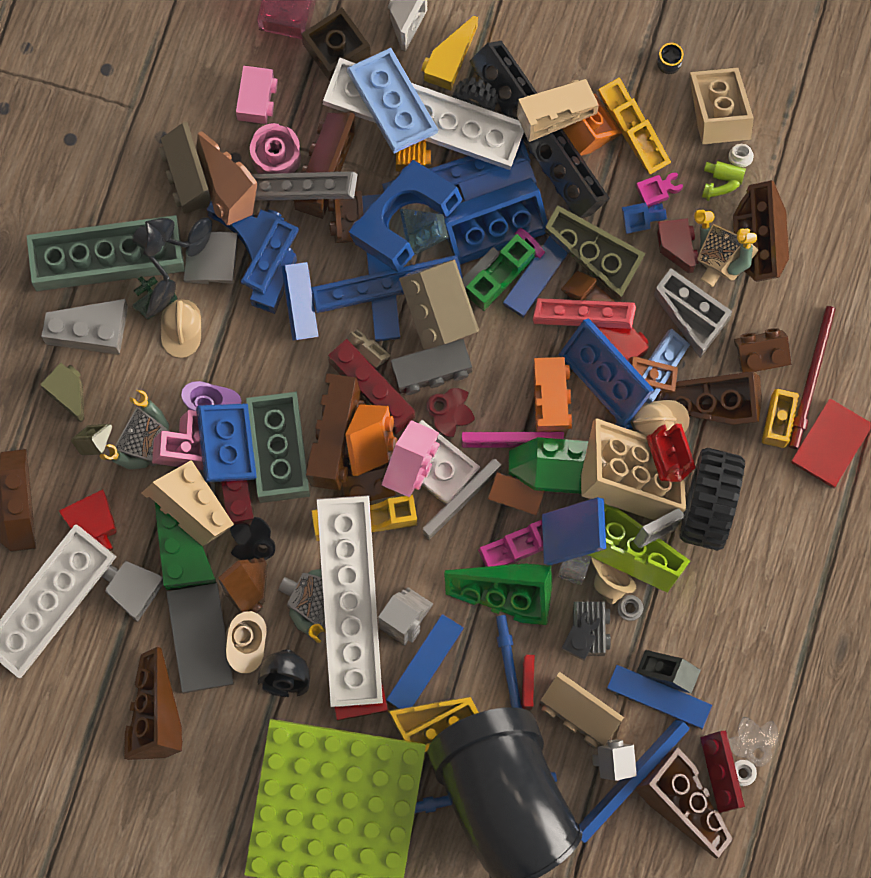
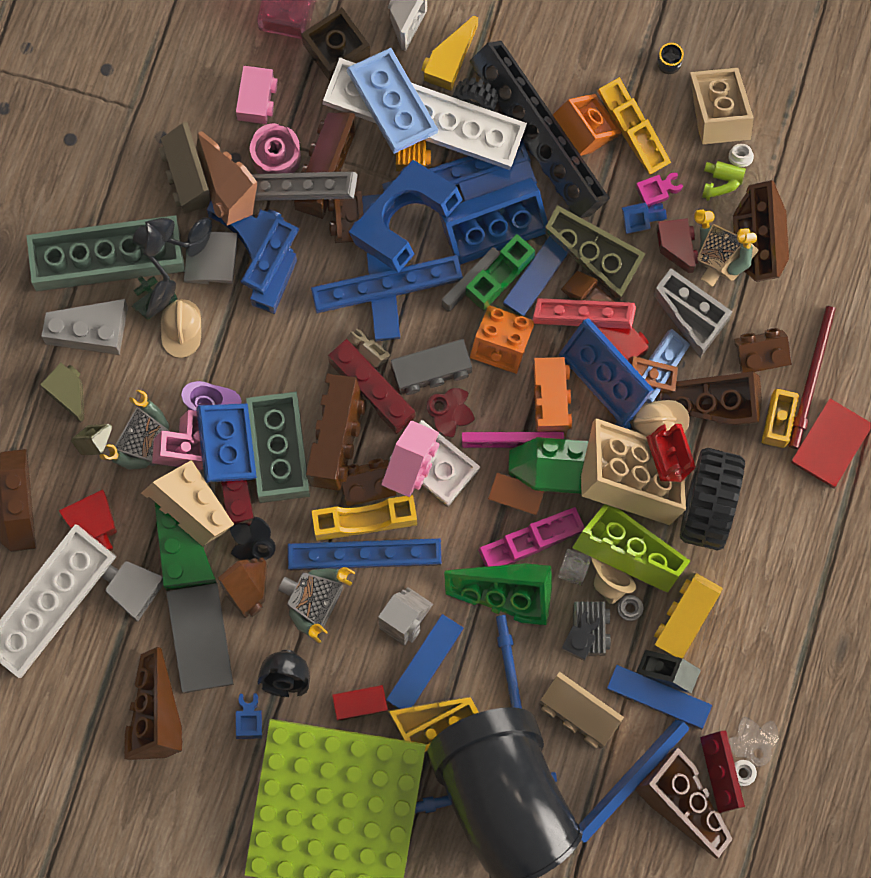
(245, 642): tan piece -> none
(248, 721): none -> blue plate
(300, 301): tile -> none
(349, 601): white plate -> none
(364, 554): none -> blue tile
(370, 438): orange slope -> none
(423, 229): clear light blue wing -> none
(439, 304): dark tan slope -> none
(461, 498): light grey tile -> none
(502, 339): none -> orange bracket
(528, 682): red tile -> none
(531, 241): magenta tile -> none
(556, 108): tan wedge -> none
(574, 531): blue tile -> none
(615, 760): light grey brick -> none
(659, 528): light grey tile -> none
(687, 615): none -> yellow wedge

